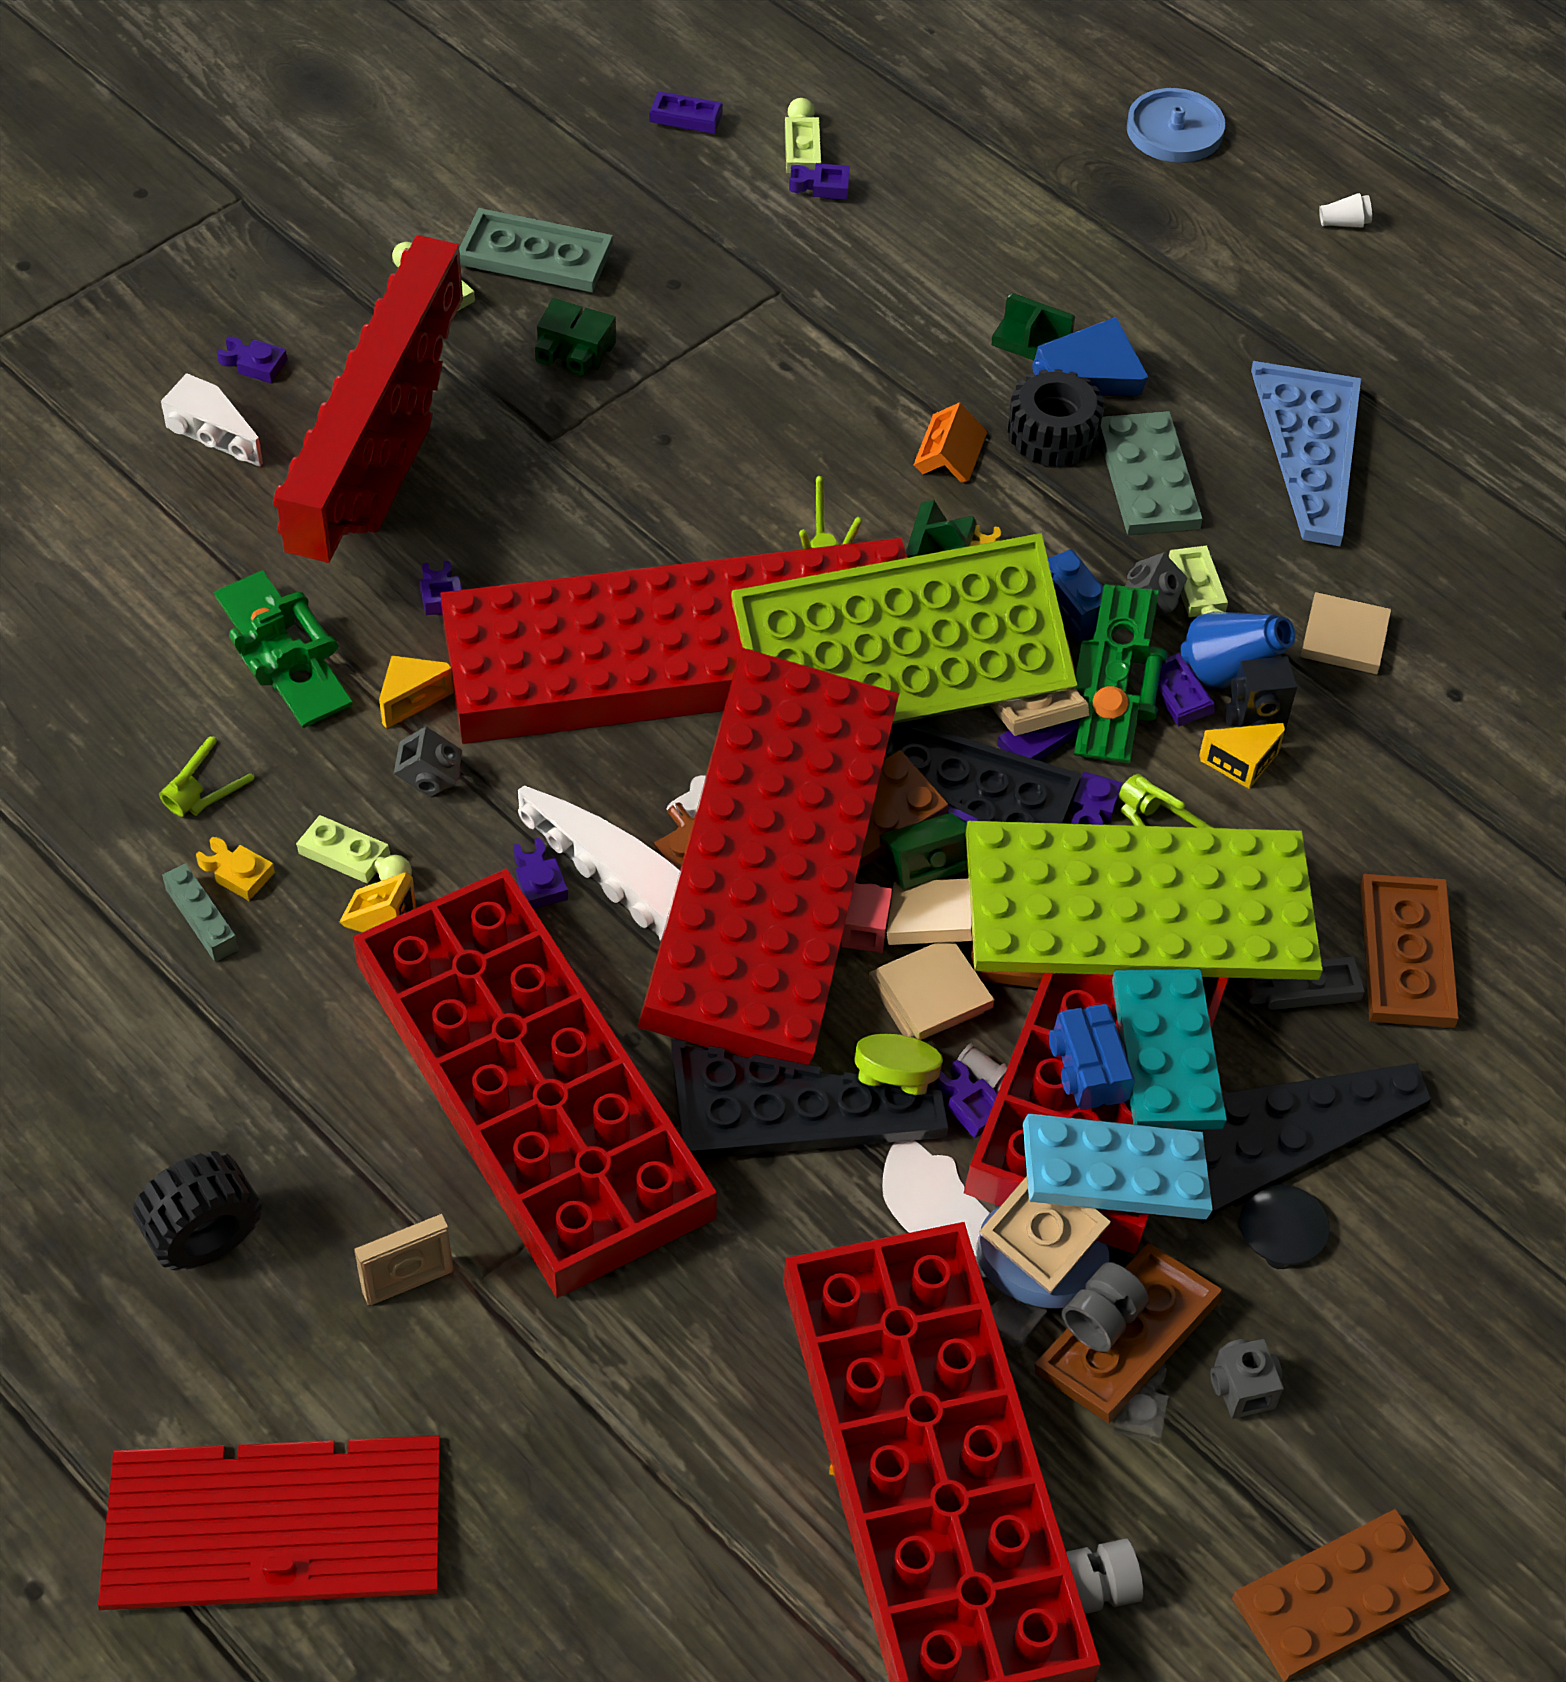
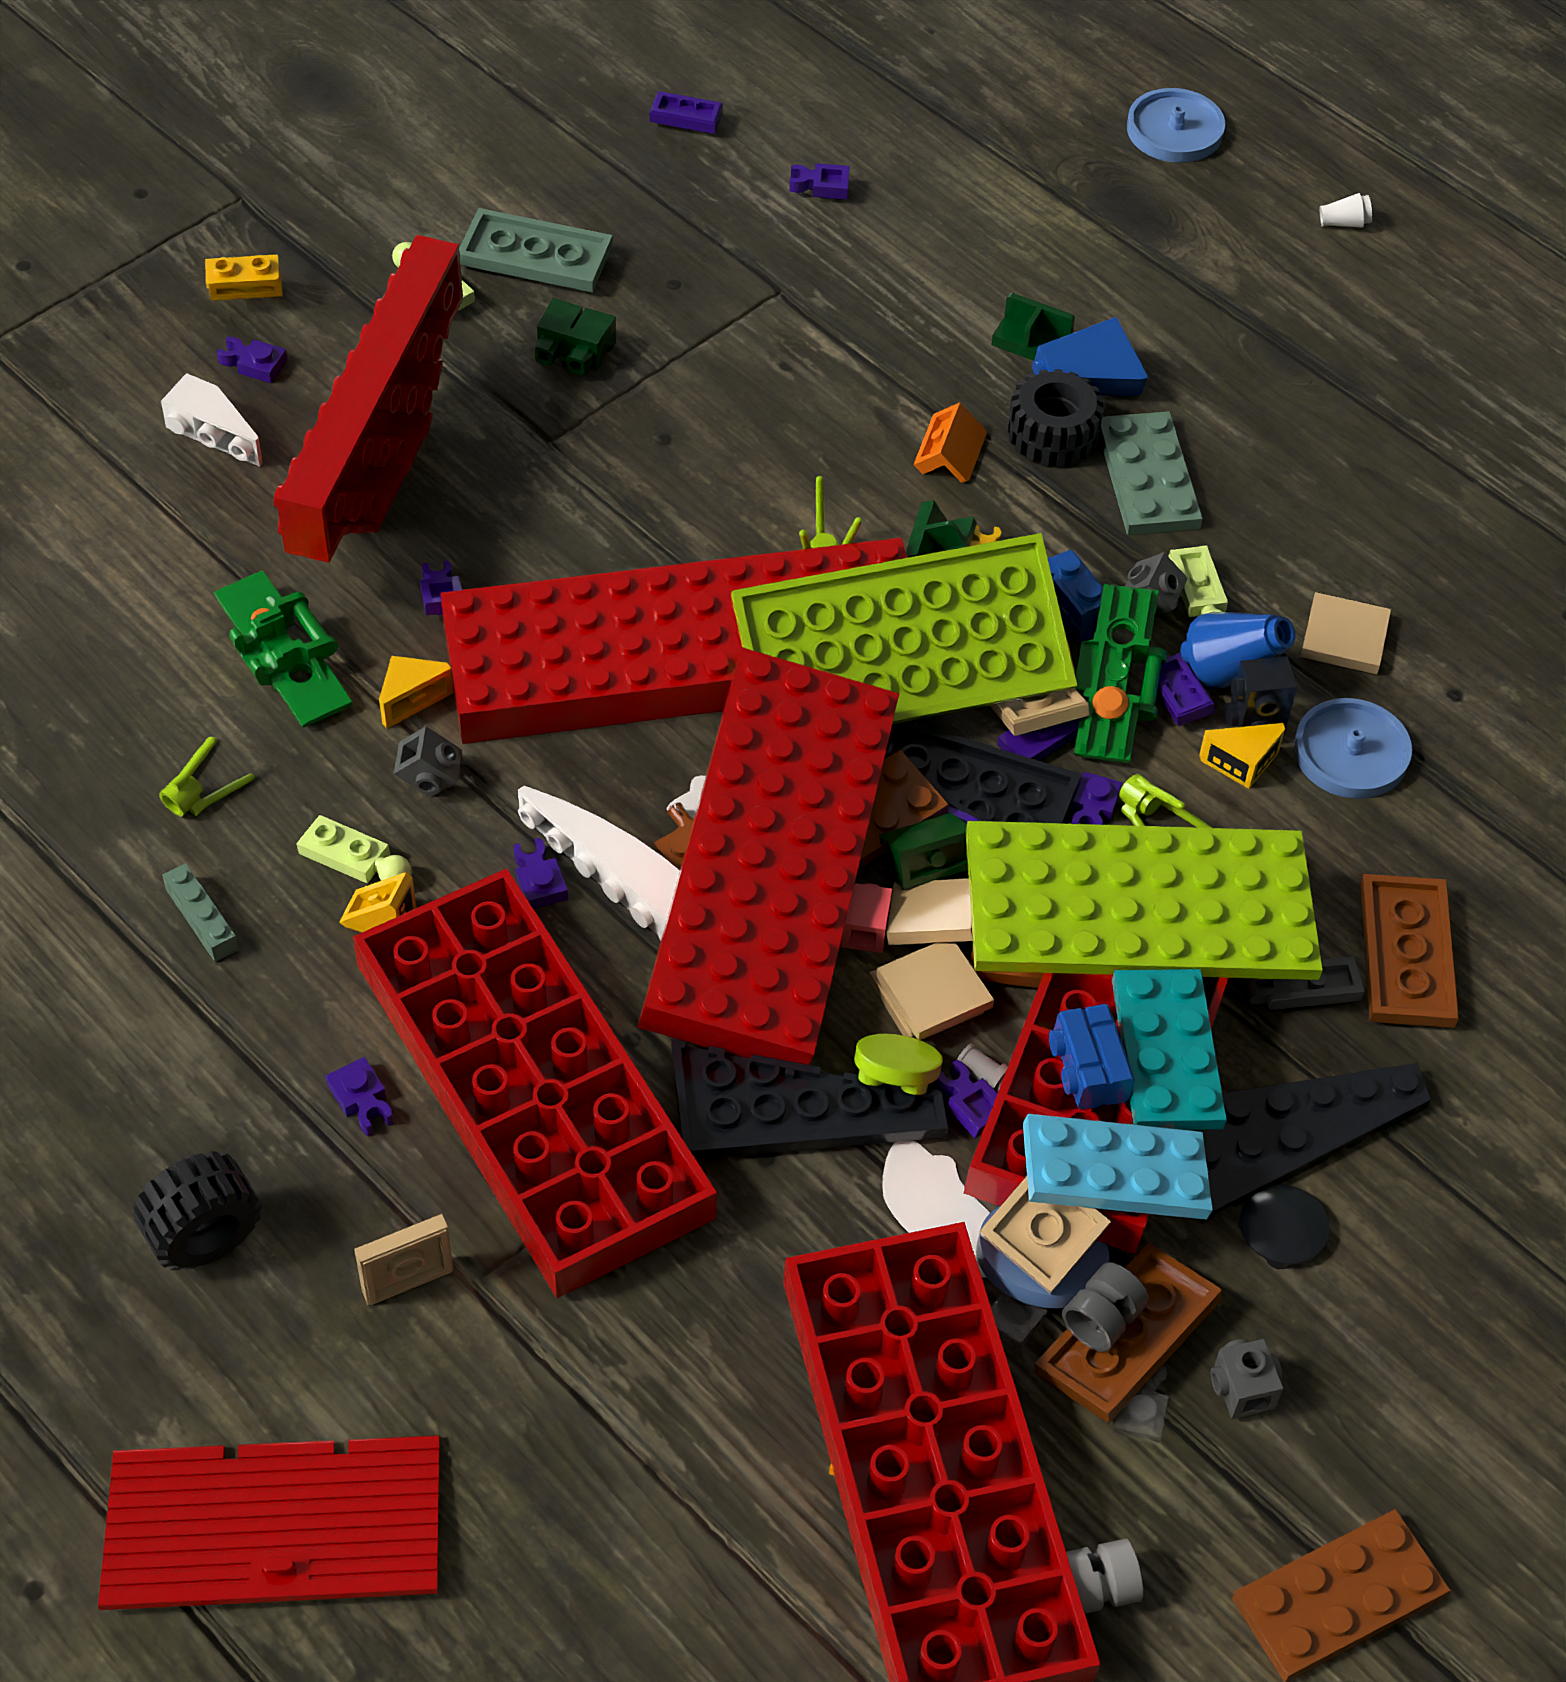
(237, 871): yellow plate -> none
(243, 277): none -> yellow bracket
(360, 1091): none -> dark purple plate
(802, 135): yellowish green plate -> none
(1313, 437): medium blue wing -> none
(1352, 748): none -> medium blue piece

